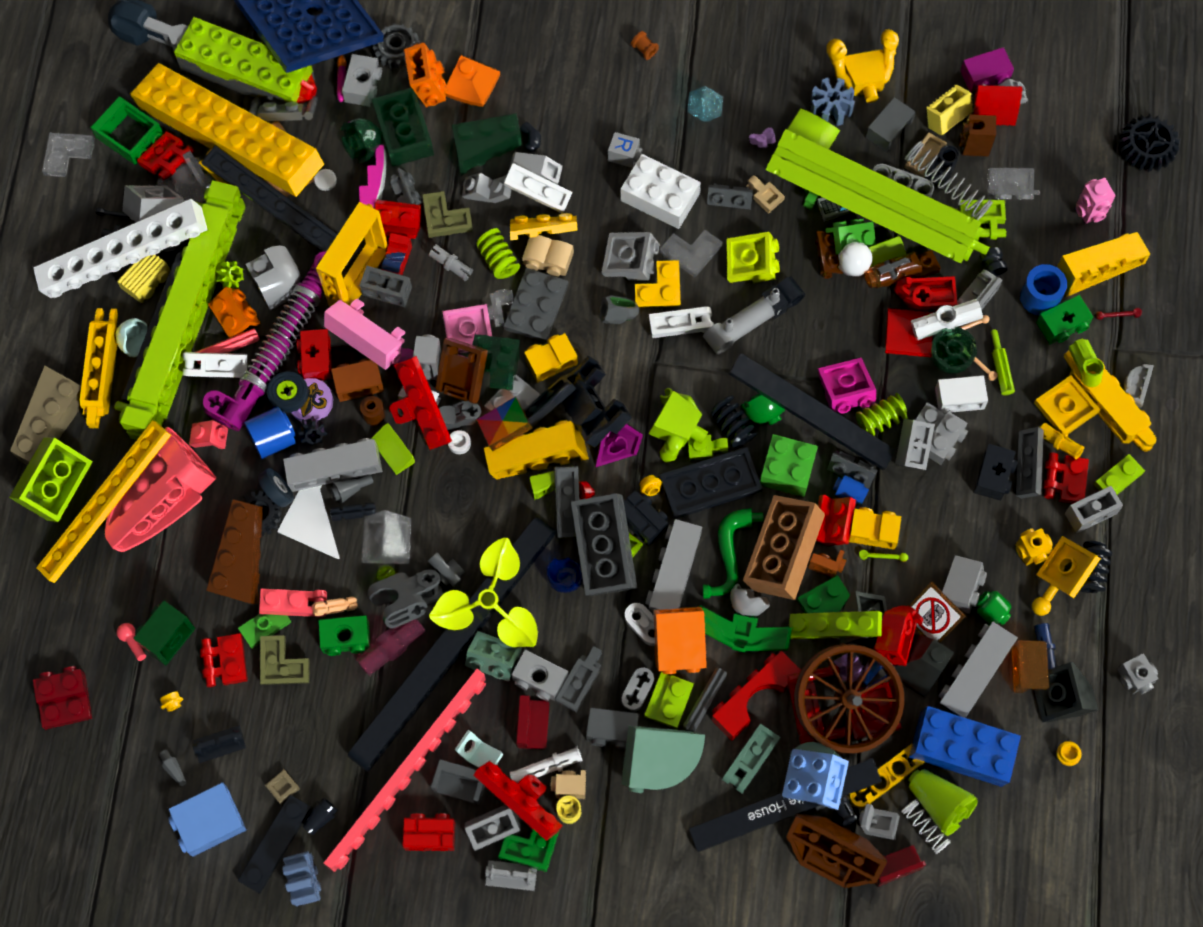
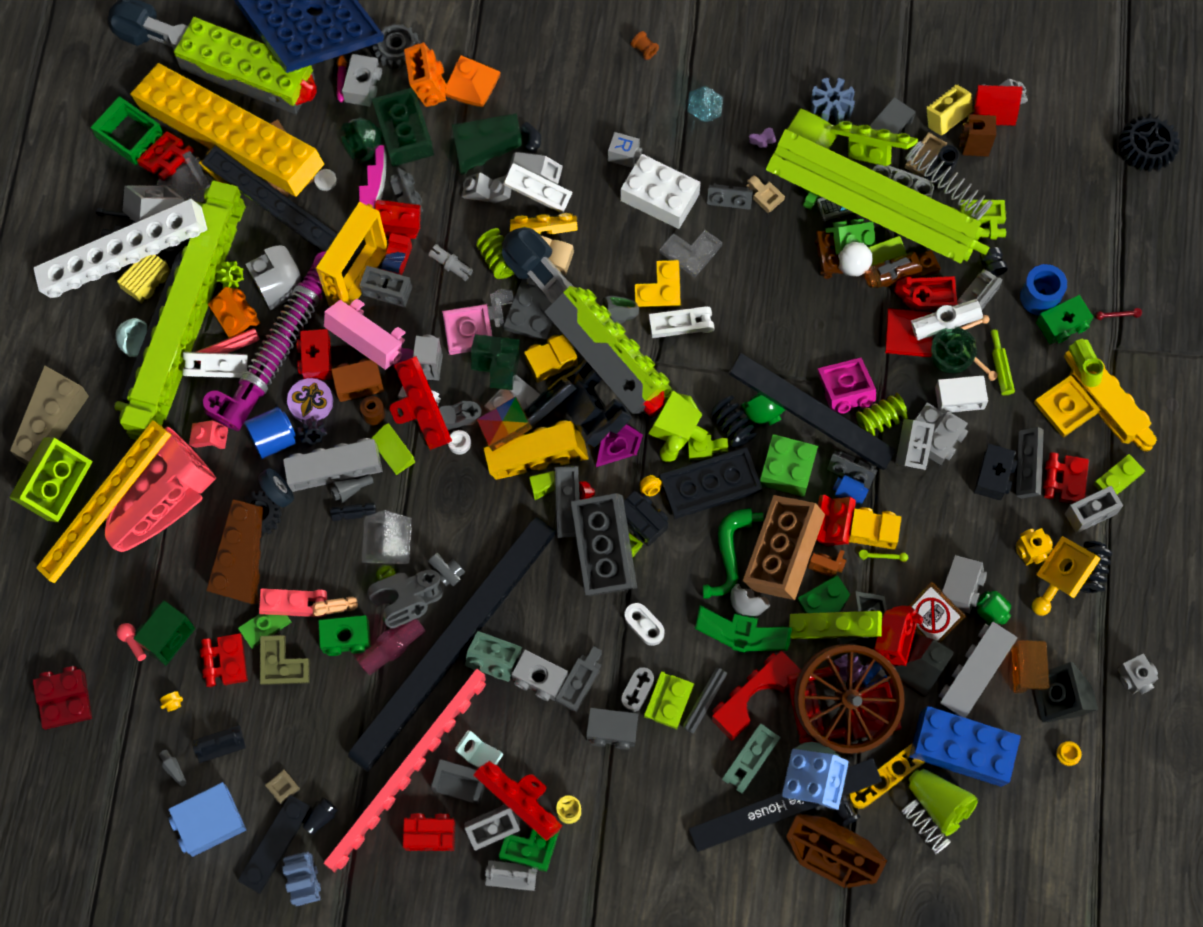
(61, 148): clear plate -> none
(99, 367): yellow hinge -> none
(284, 112): dark grey plate -> none
(298, 395): black bush -> none
(309, 522): white sticker -> none
(444, 222): olive plate -> none
(454, 611): neon yellow plant -> none
(459, 372): reddish brown container -> none
(532, 723): dark red panel -> none
(548, 765): white pin -> none
(564, 575): clear blue hair -> none
(569, 784): tan brick -> none
(588, 326): none -> piece
(630, 255): light grey plate -> none
(659, 757): sand green brick -> none
(675, 566): light grey brick -> none
(679, 639): orange brick -> none
(752, 258): neon yellow plate -> none
(771, 305): light grey piece -> none
(867, 70): yellow torso -> none
(872, 144): none -> lime bracket
(879, 822): light grey bracket -> none
(900, 864): dark red panel -> none
(987, 69): magenta brick -> none
(1011, 181): clear bracket -> none
(1043, 634): dark blue pin -> none
(1062, 441): yellow pin -> none
(1095, 200): bright pink brick -> none
(1102, 262): yellow wedge -> none
(1137, 383): light grey plate -> none

